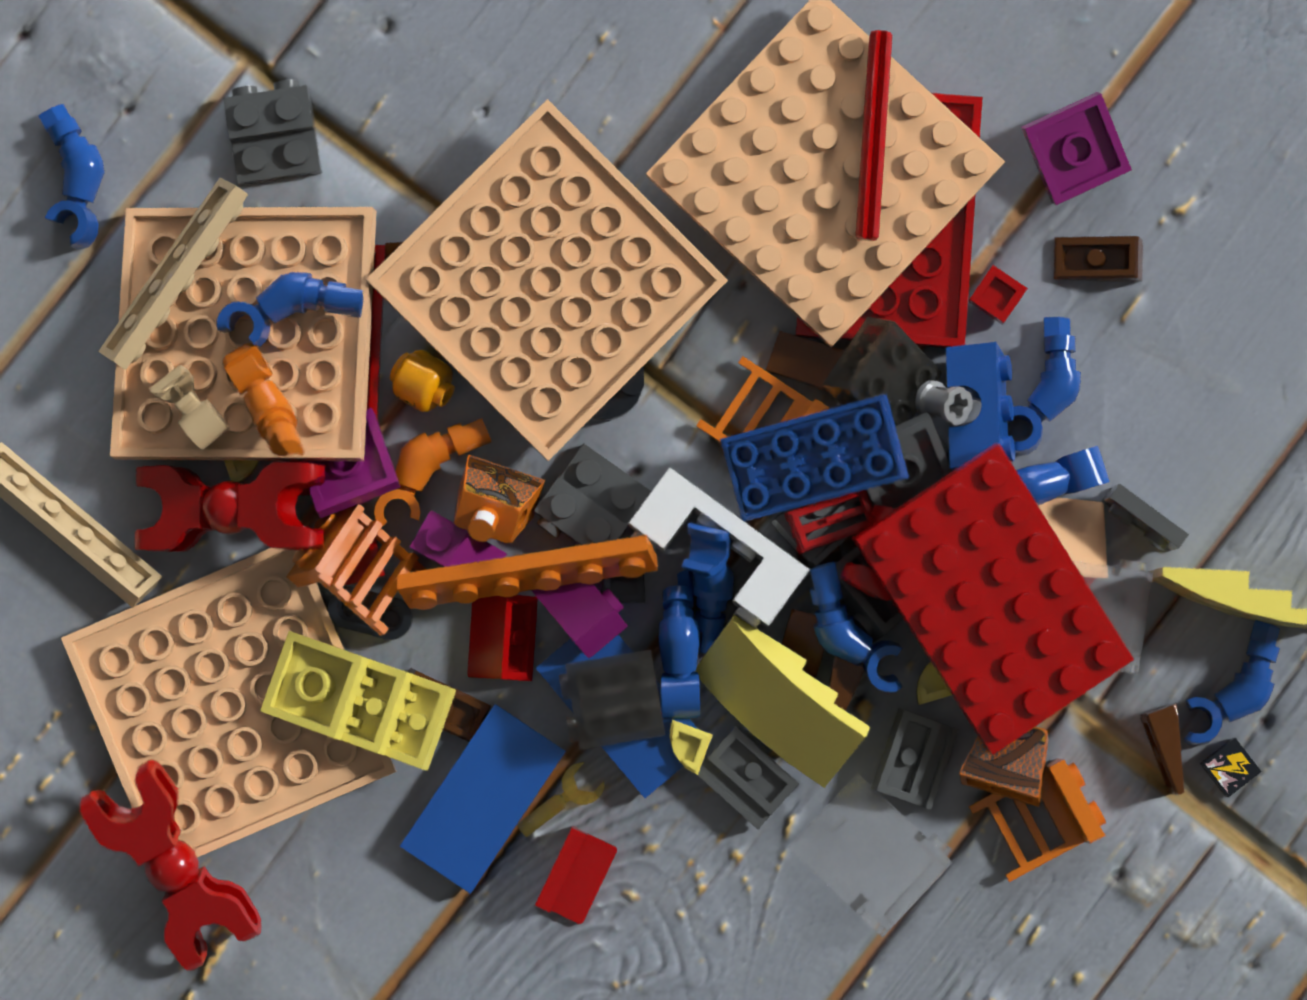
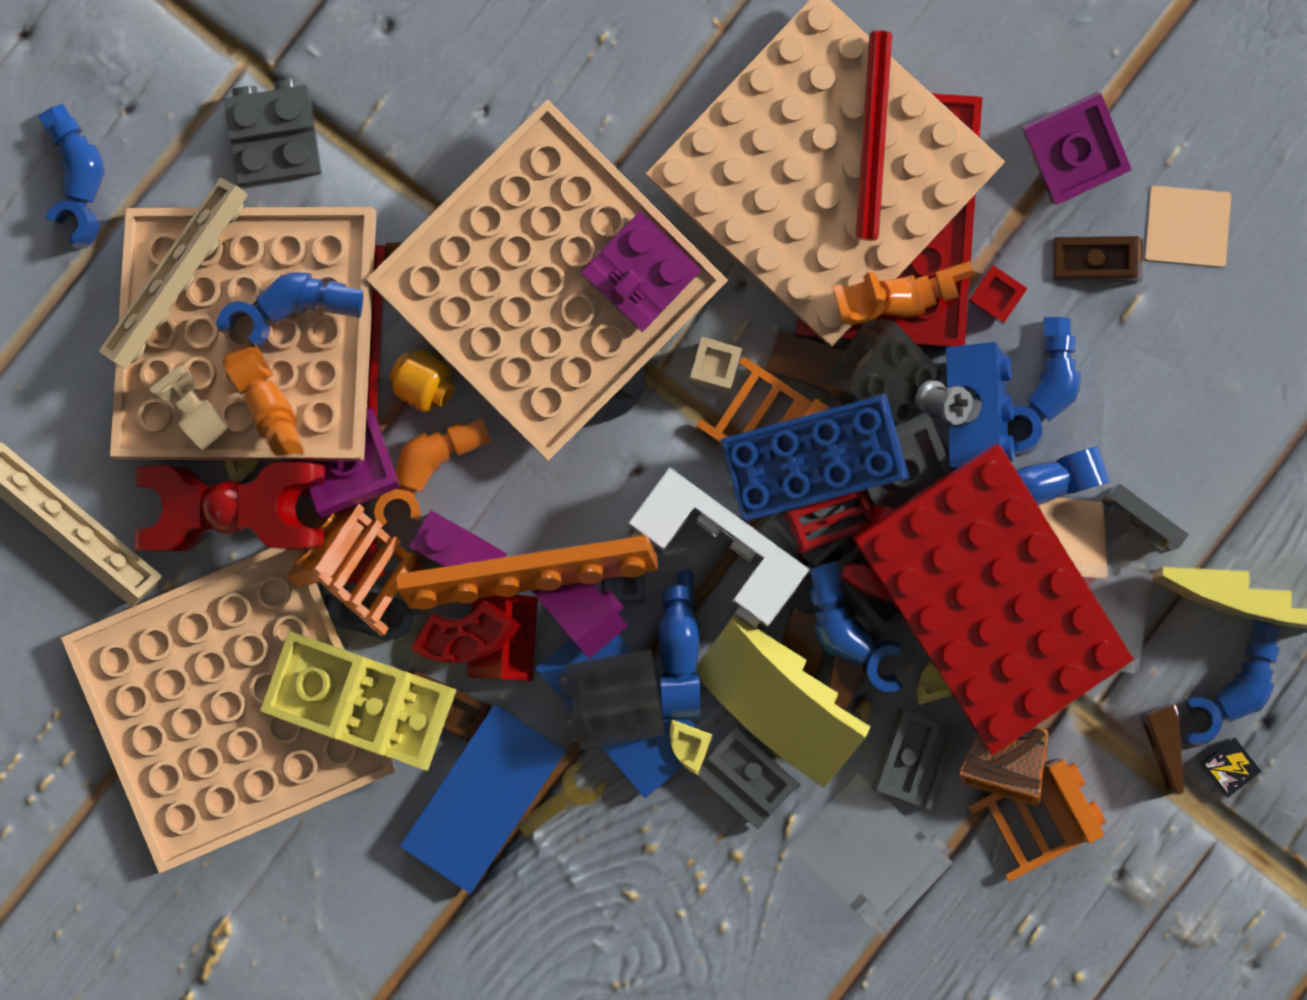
(171, 865): red piece -> none
(465, 638): none -> red tile
(495, 500): orange torso -> none
(576, 875): red panel -> none
(591, 500): dark grey plate -> none
(640, 271): none -> magenta hinge
(711, 578): blue piece -> none
(715, 365): none -> tan panel
(898, 296): none -> orange piece
(1188, 226): none -> light nougat sticker

